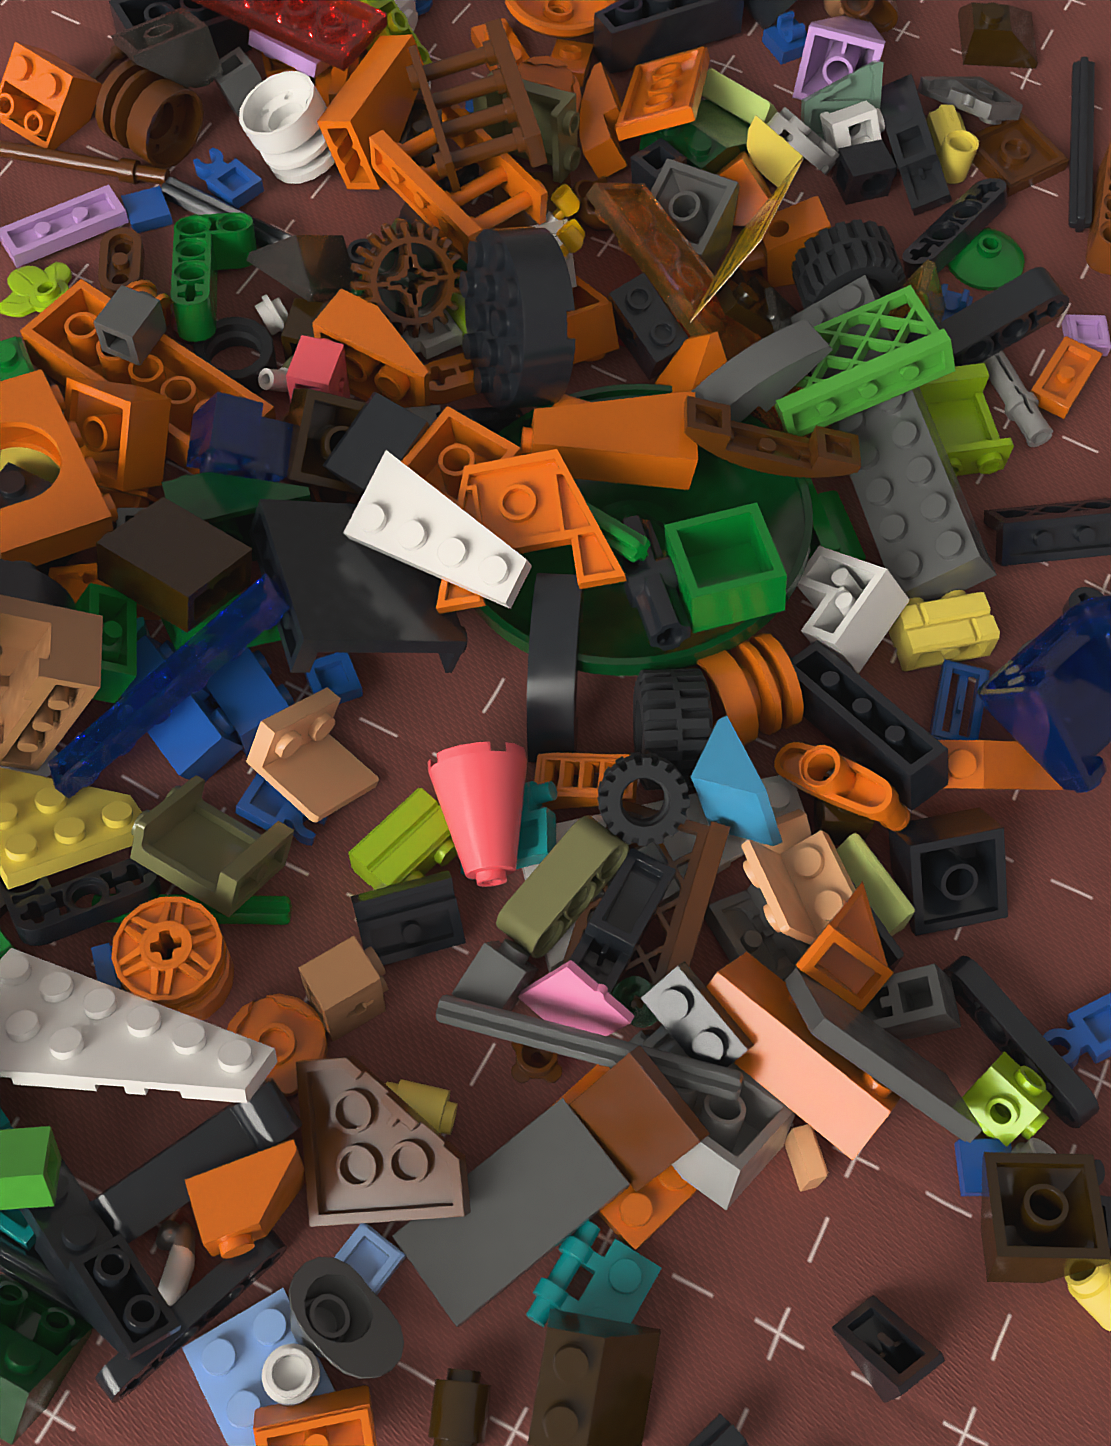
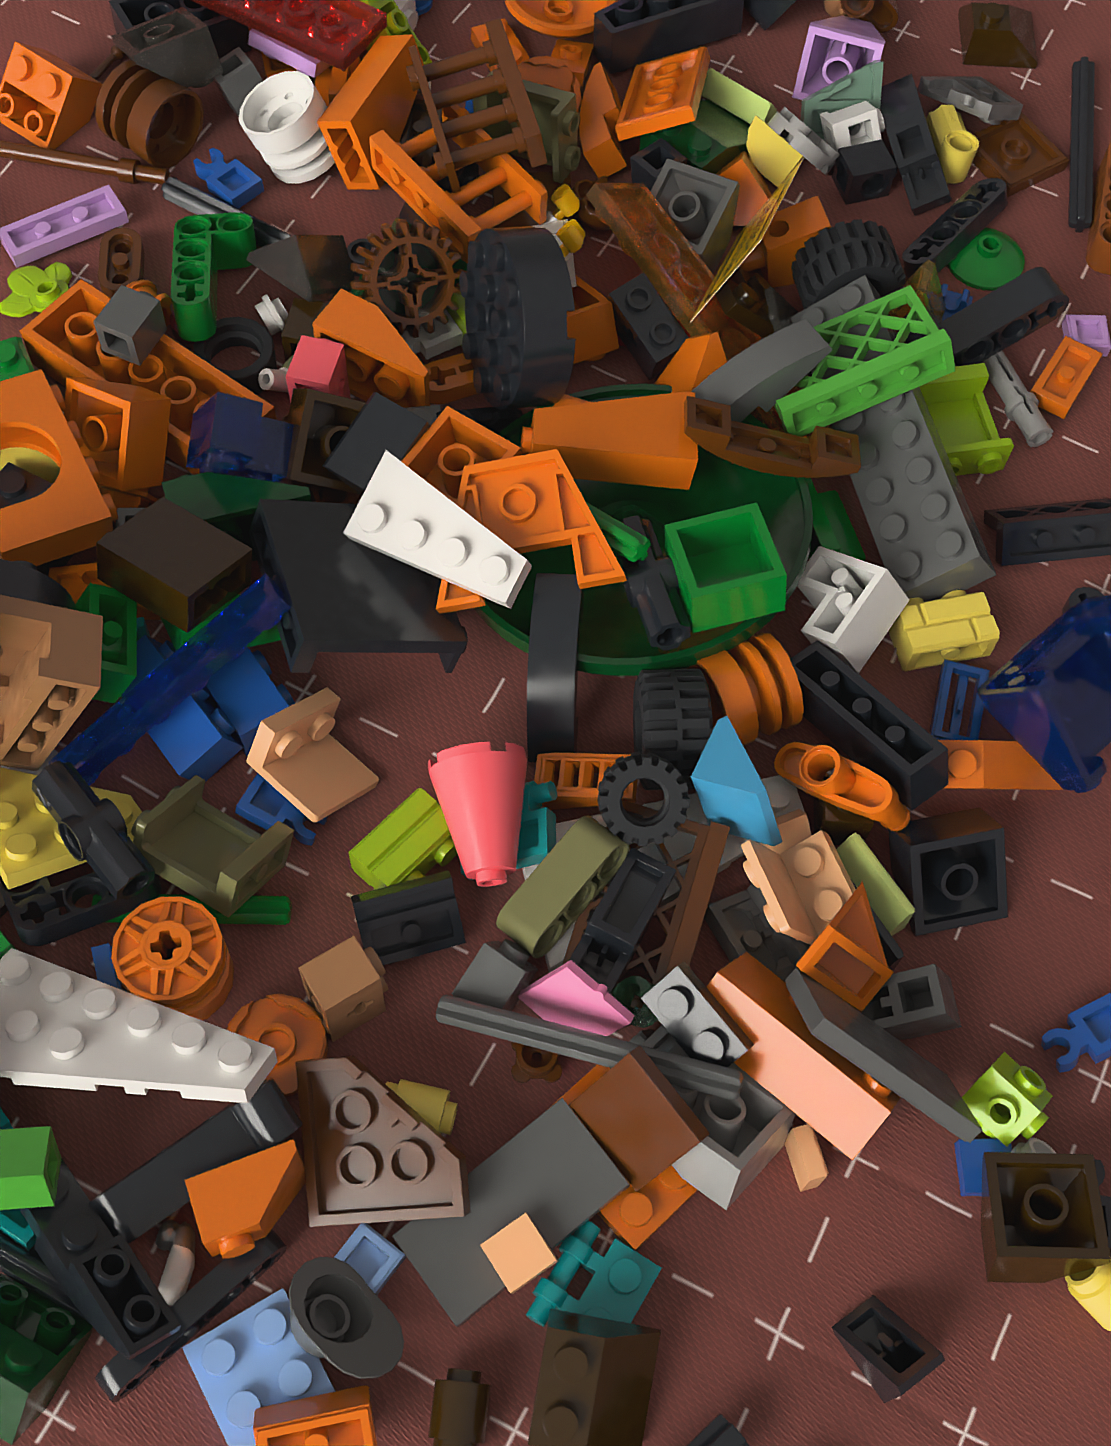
(93, 830): none -> black piece
(147, 209): blue tile -> none
(290, 1374): white plate -> none
(337, 674): blue plate -> none
(519, 1253): none -> light nougat tile
(786, 38): blue tile -> none
(1020, 1040): black beam -> none

